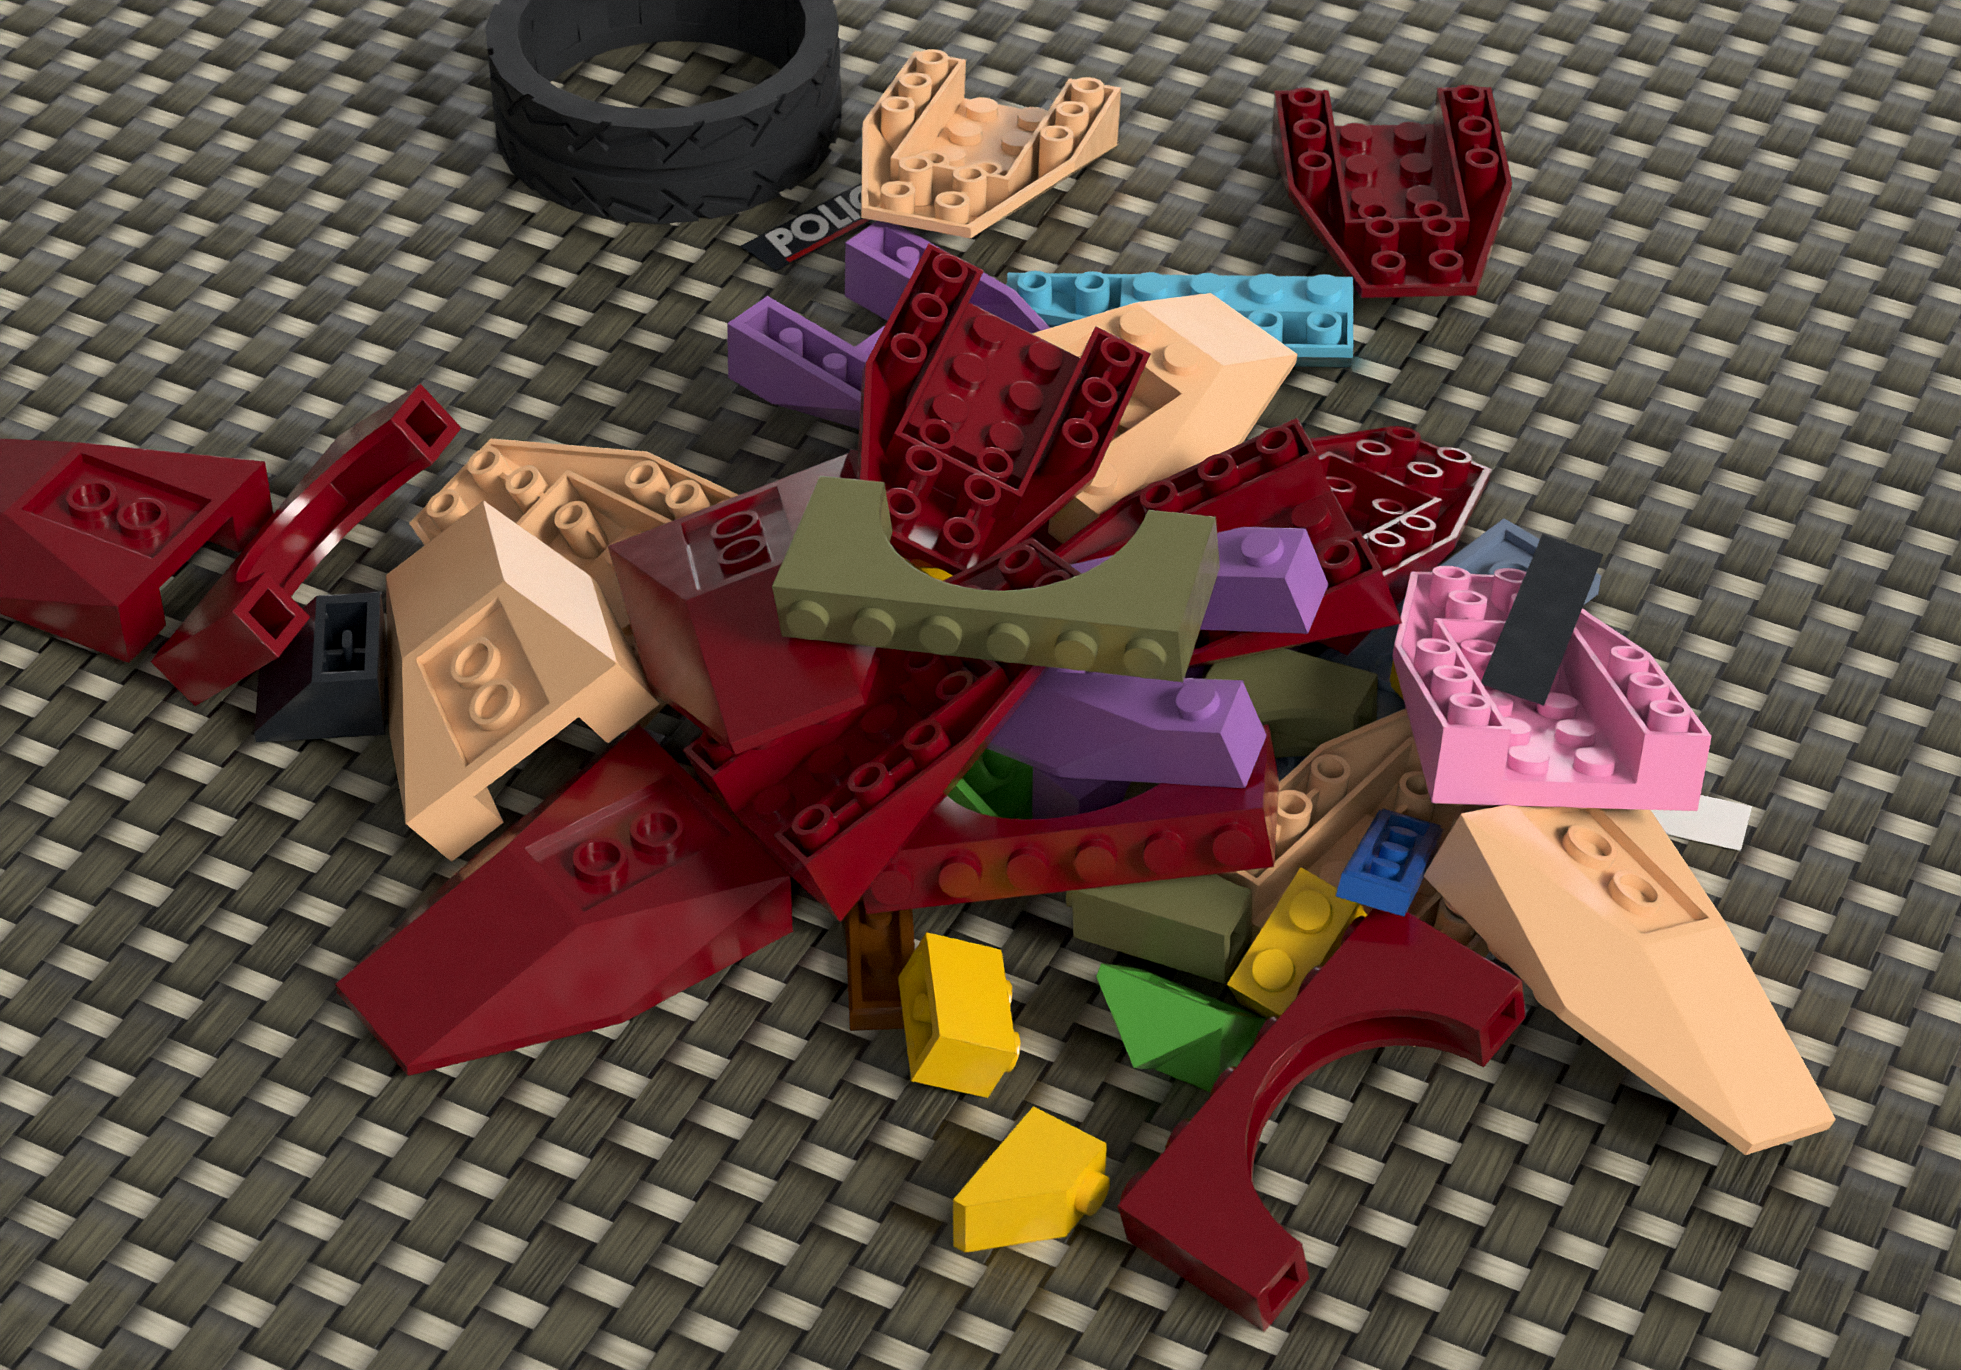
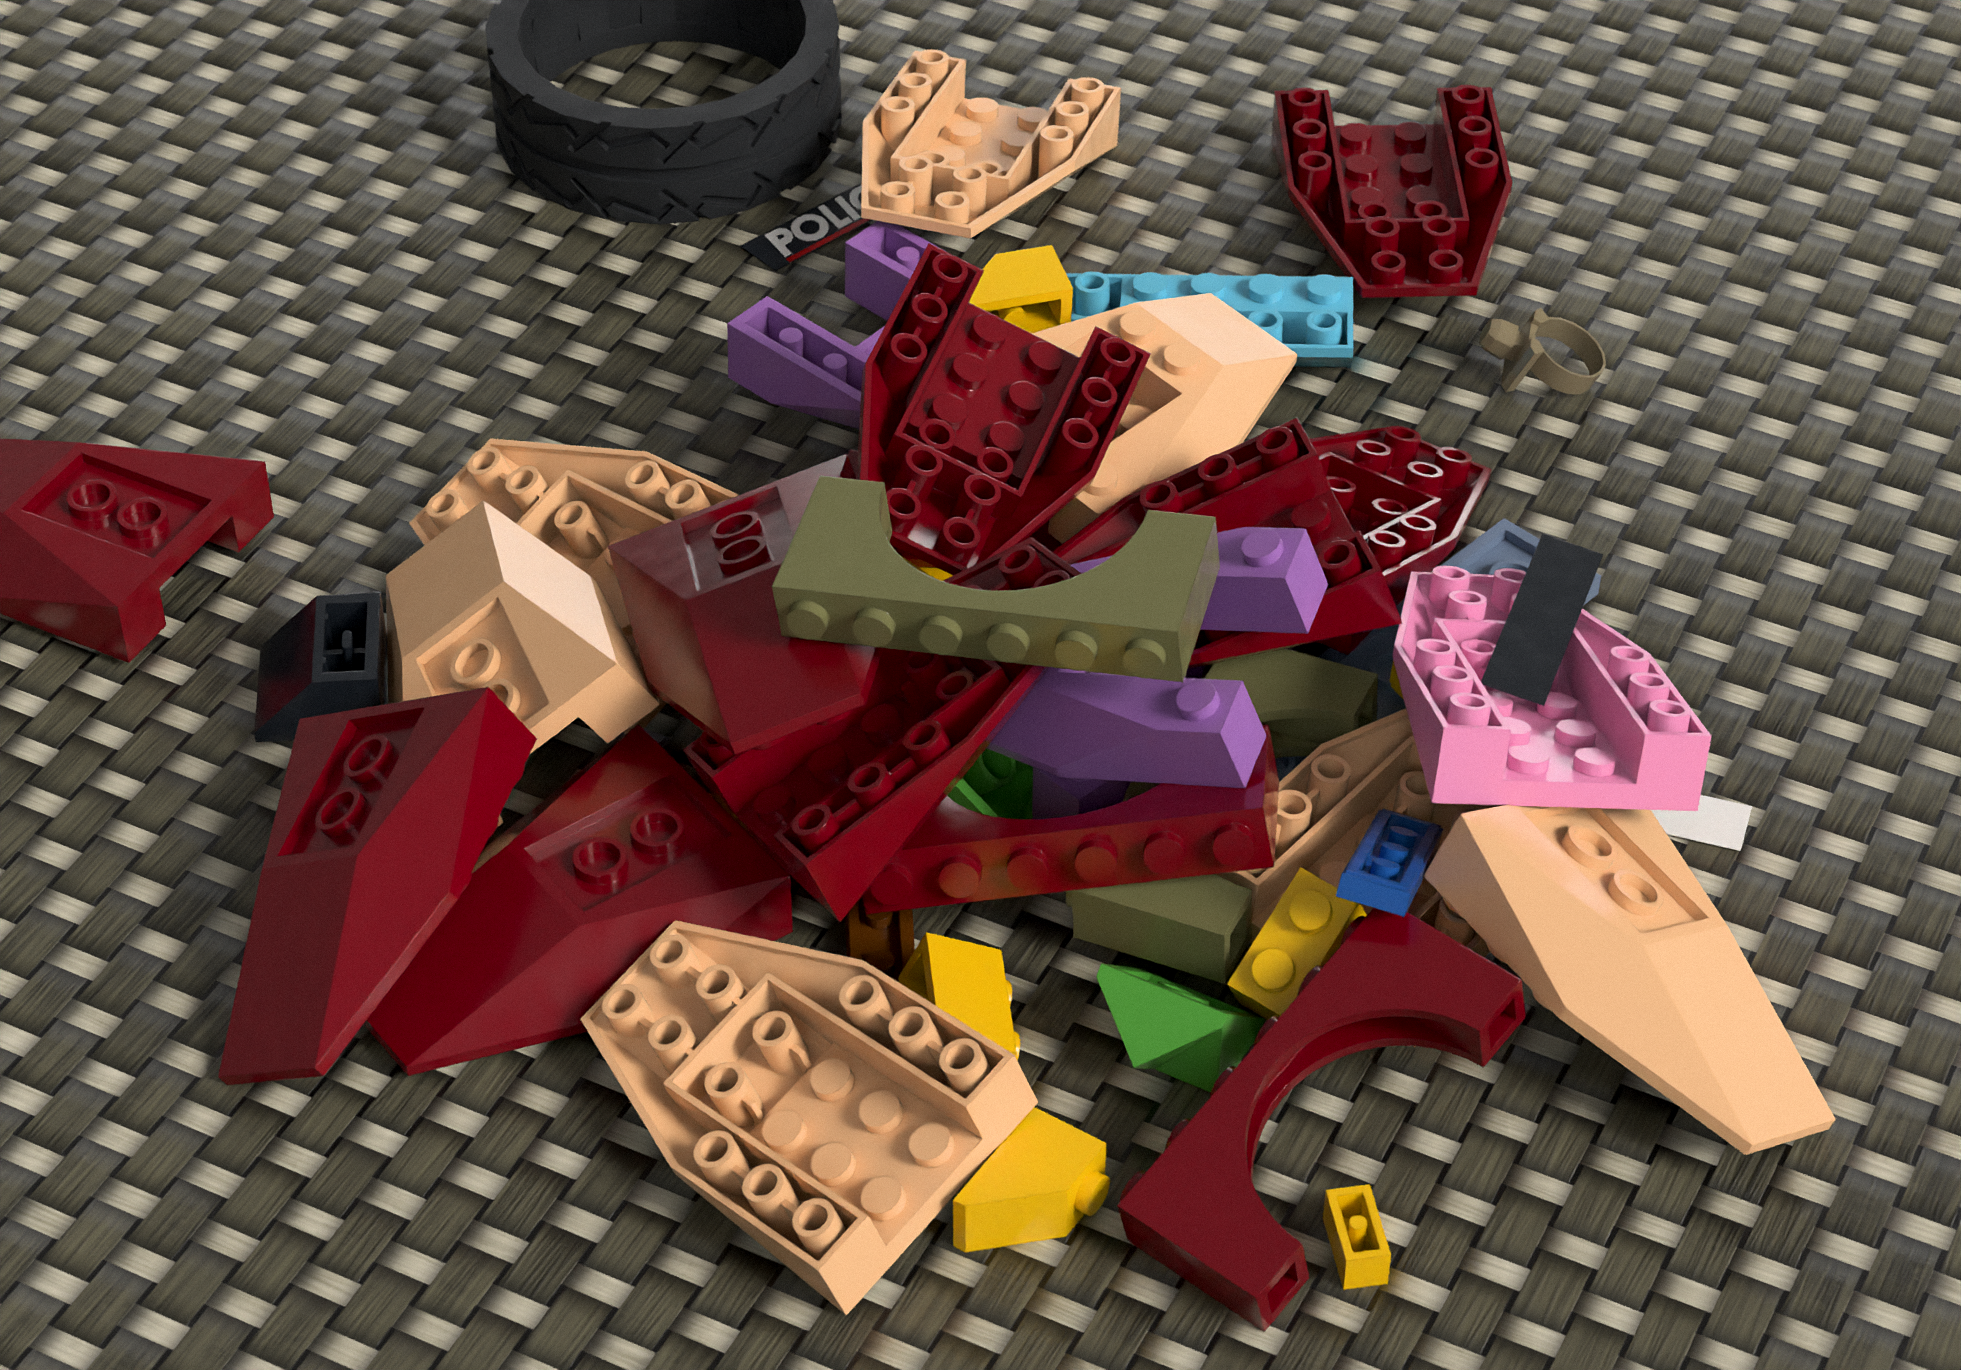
(250, 608): dark red arch -> none
(363, 867): none -> dark red wedge
(806, 1095): none -> light nougat wedge
(1026, 289): none -> yellow slope
(1356, 1237): none -> yellow piece
(1526, 353): none -> dark tan piece

